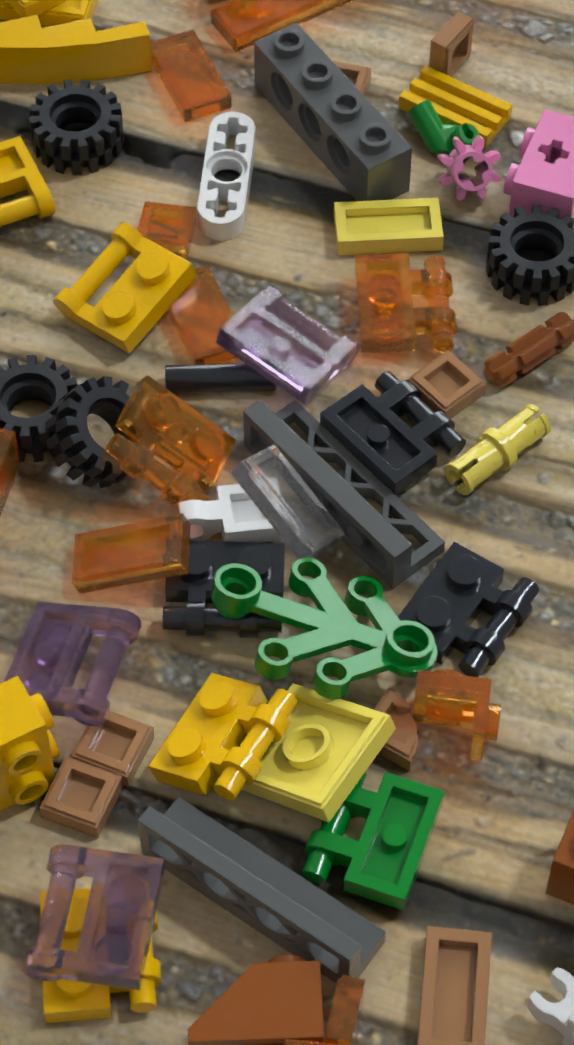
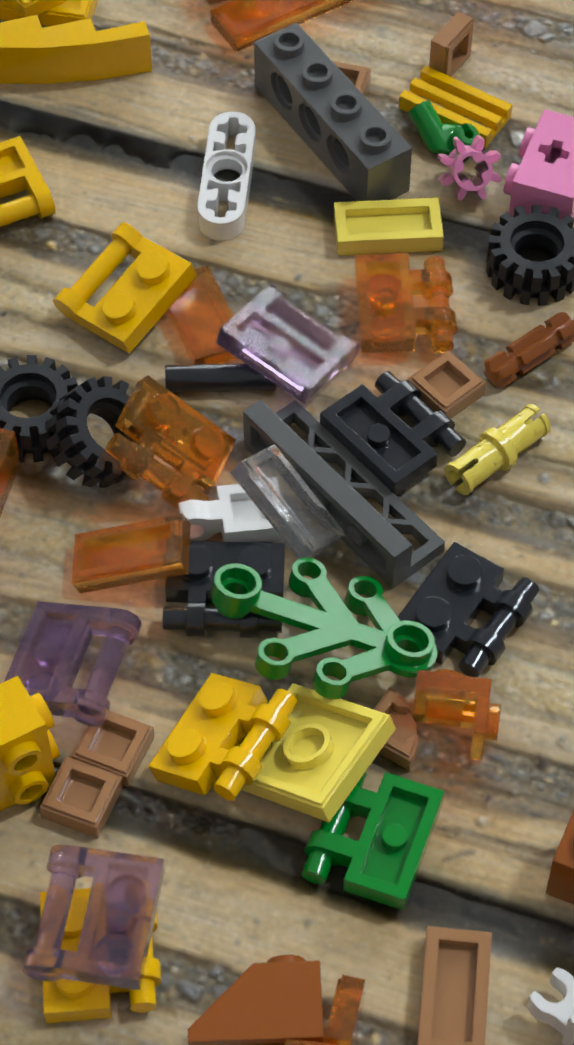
(80, 147): black tyre -> none
(169, 226): clear orange tile -> none
(190, 75): clear orange tile -> none
(260, 890): dark grey fence -> none

